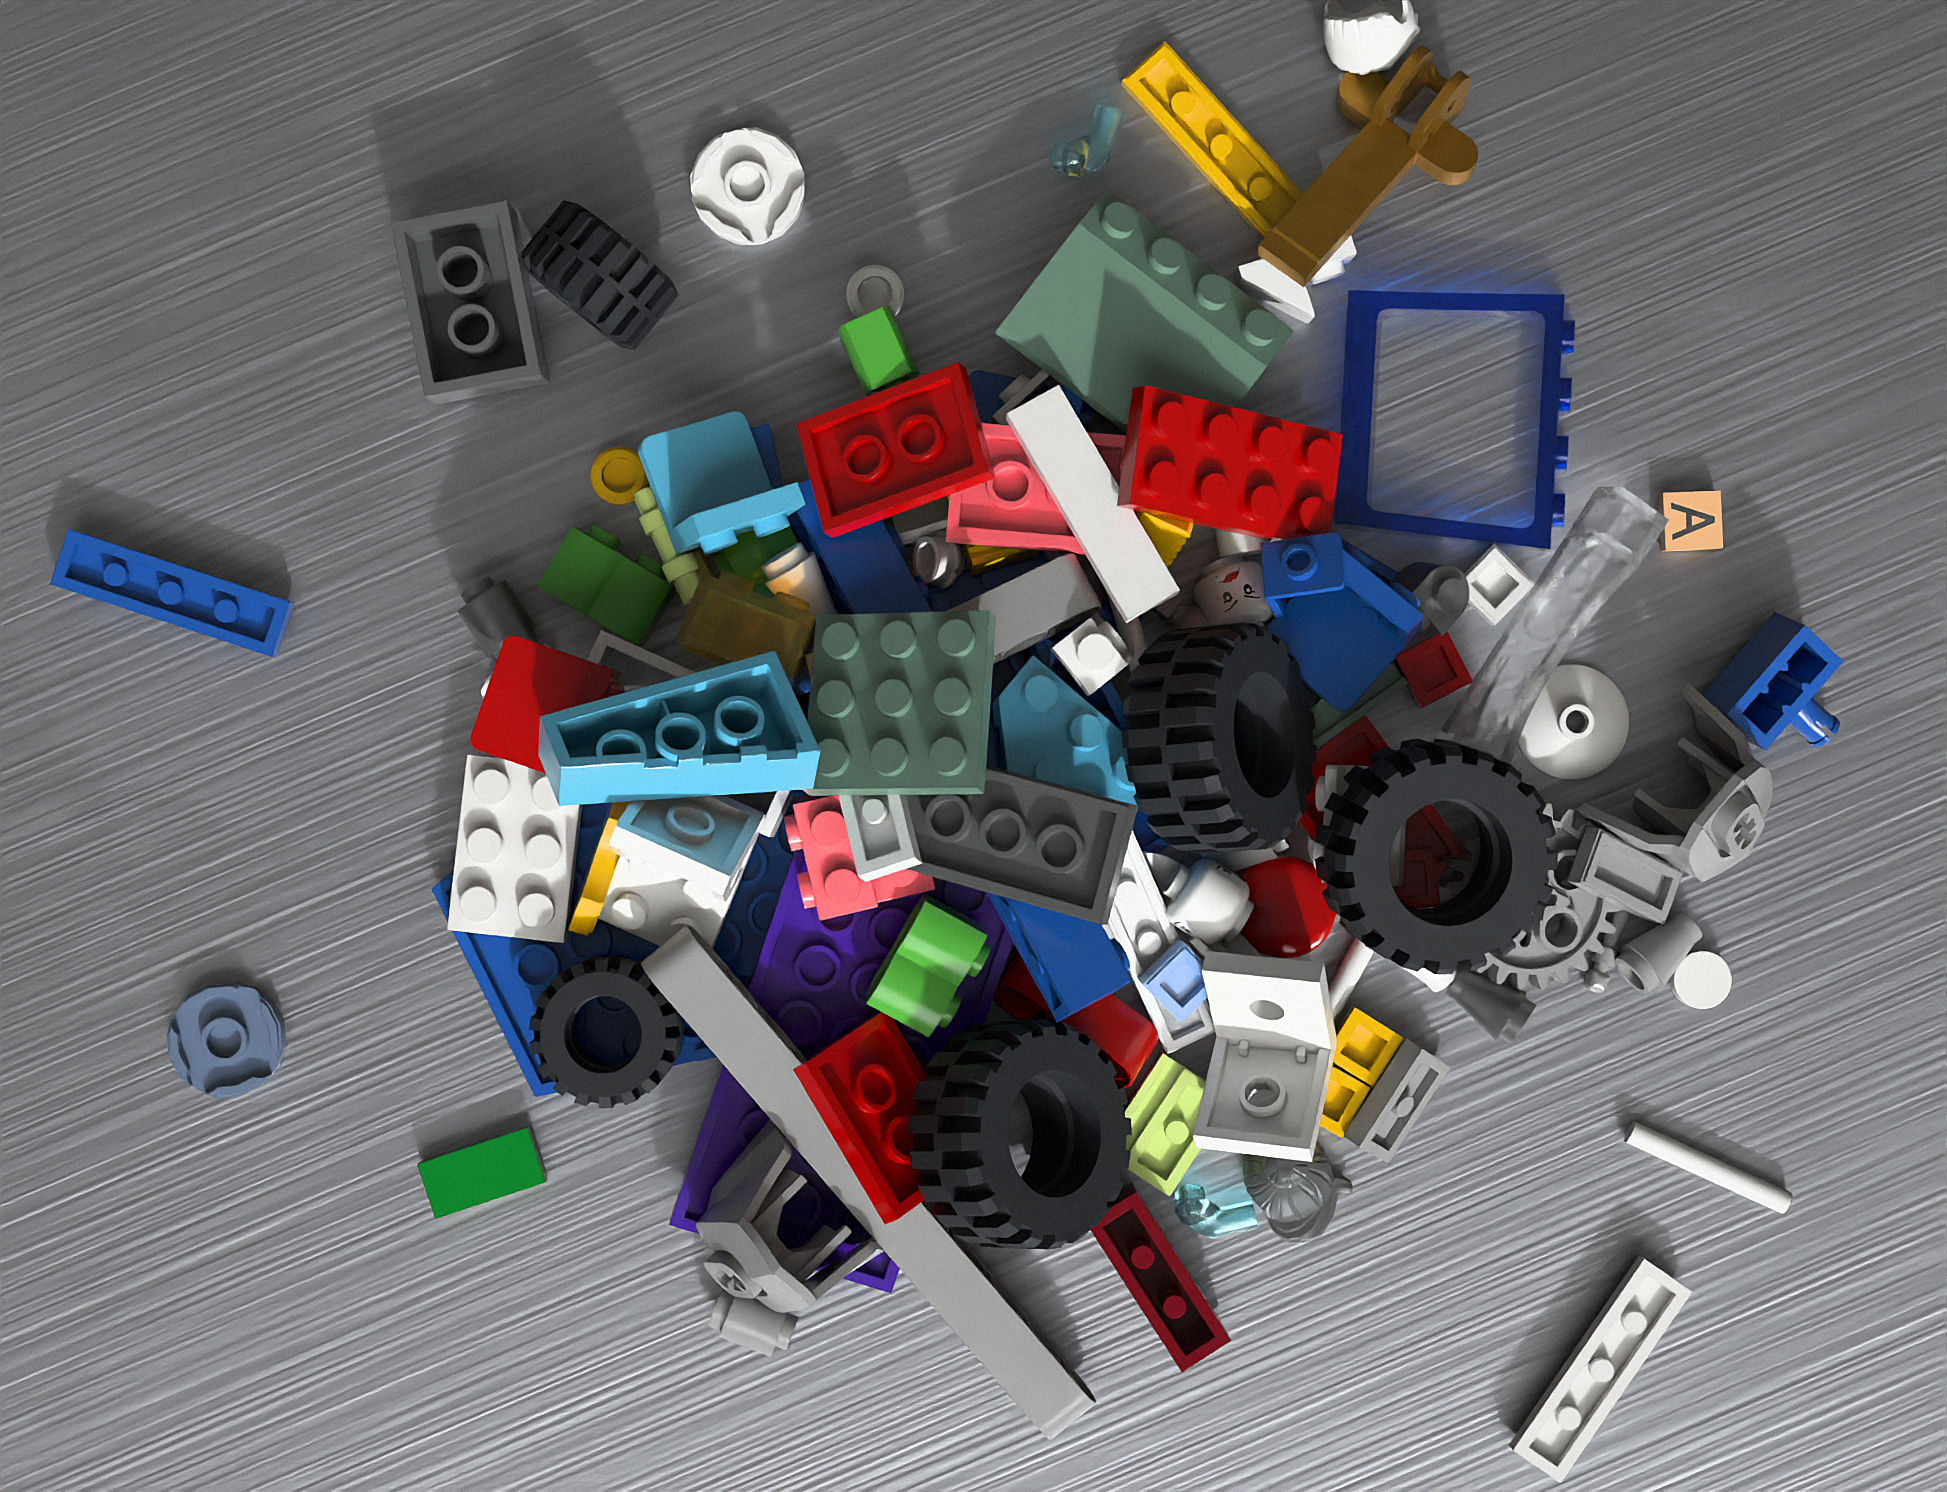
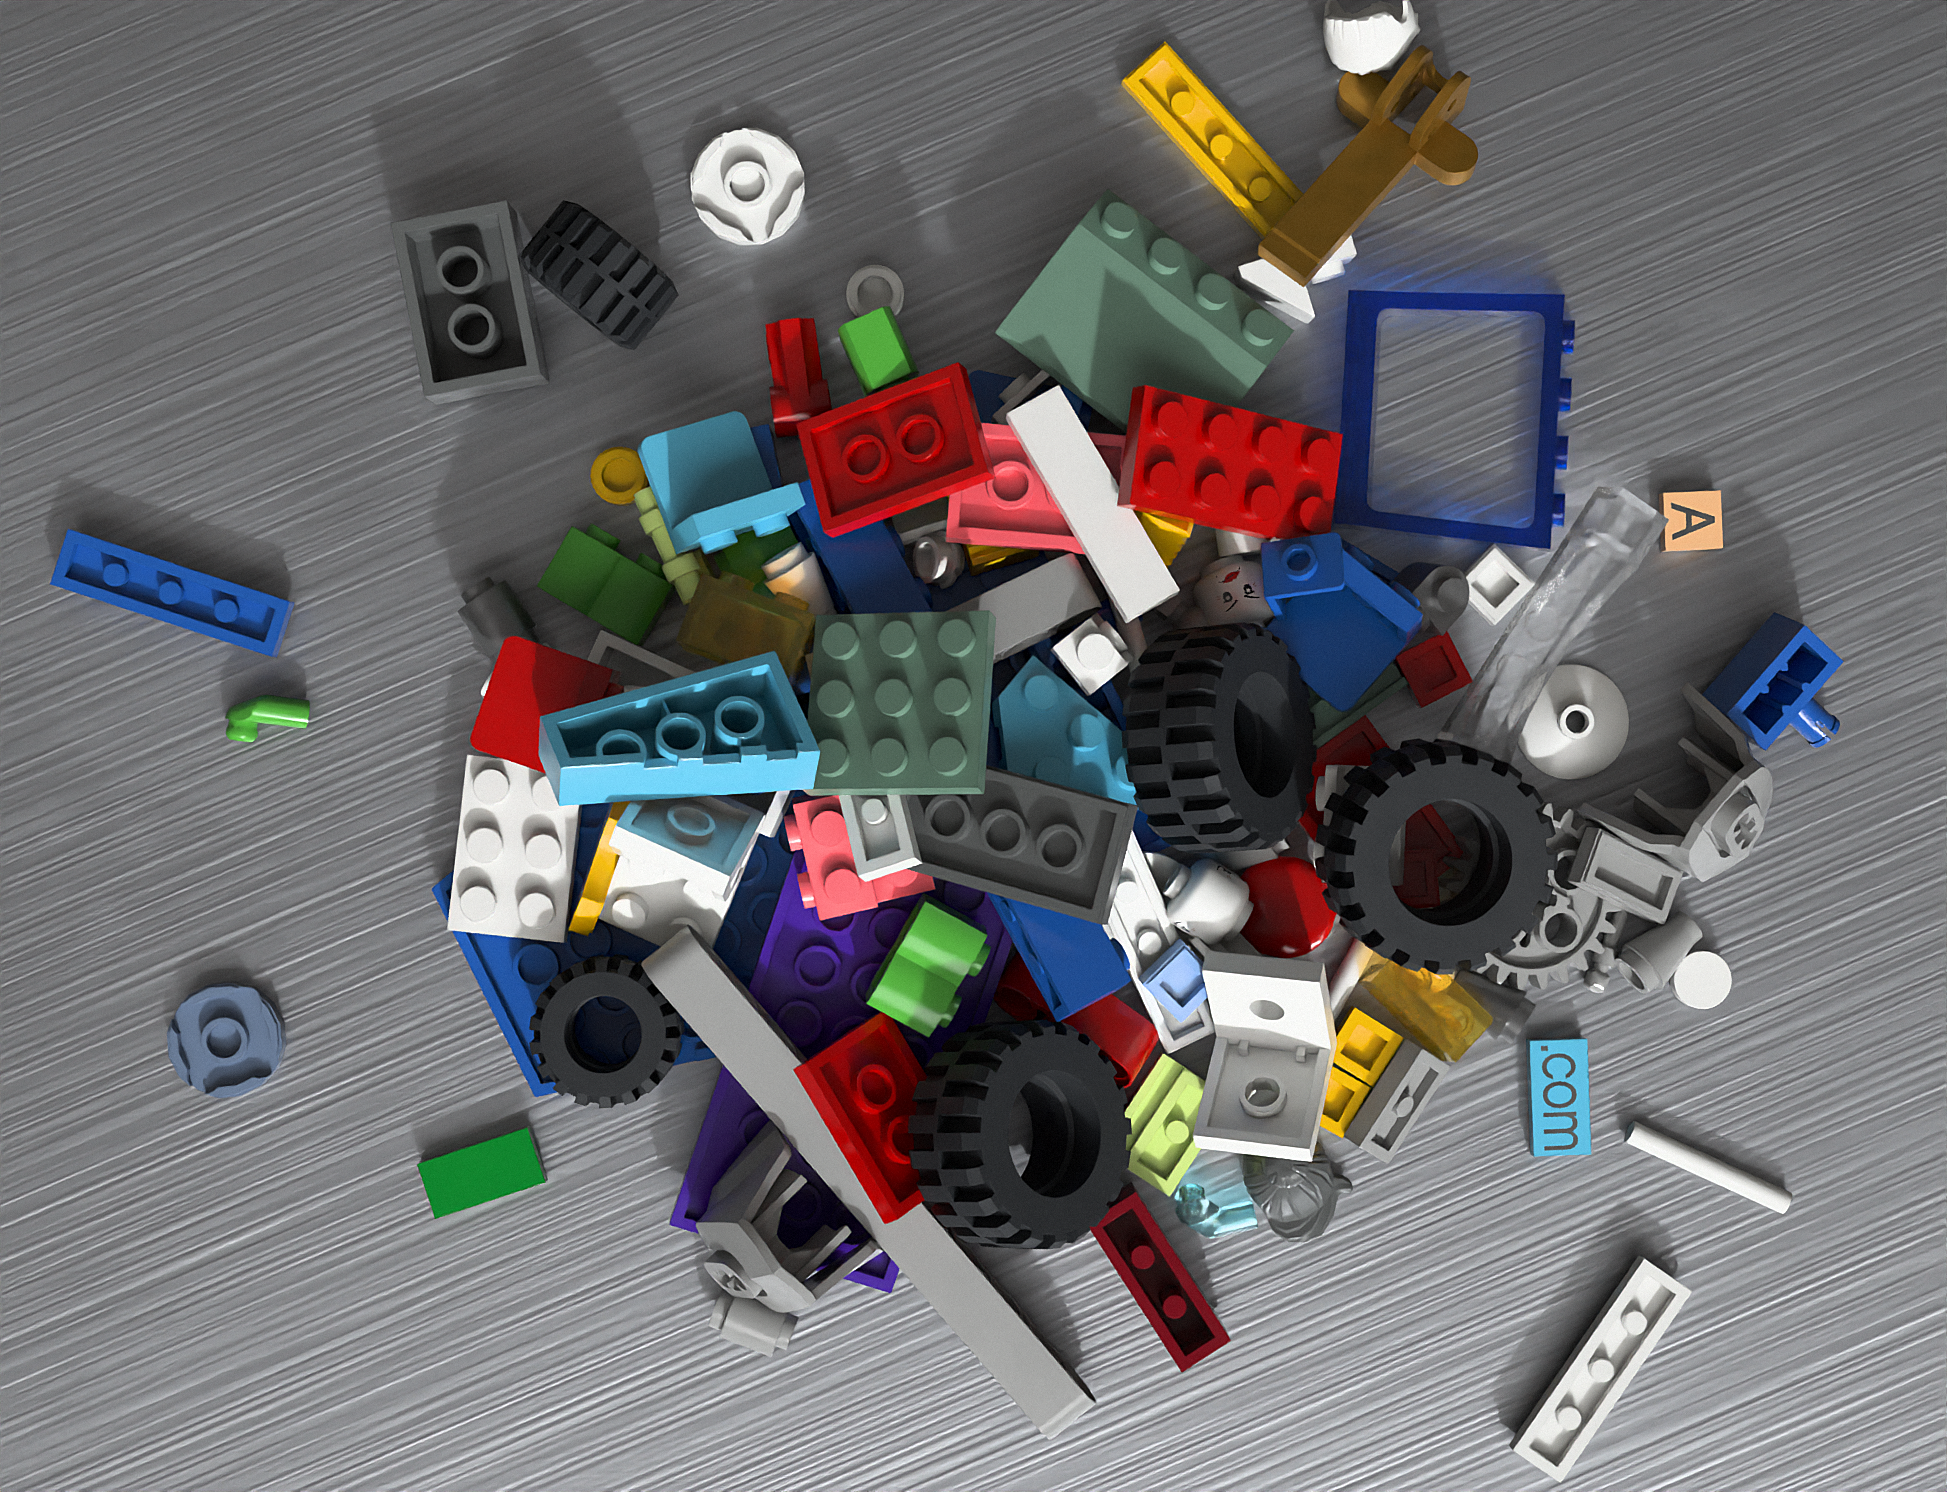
(266, 710): none -> bright green arm
(796, 373): none -> red piece
(1089, 151): clear light blue arm -> none
(1429, 1007): none -> clear yellow bracket
(1558, 1096): none -> medium azure tile

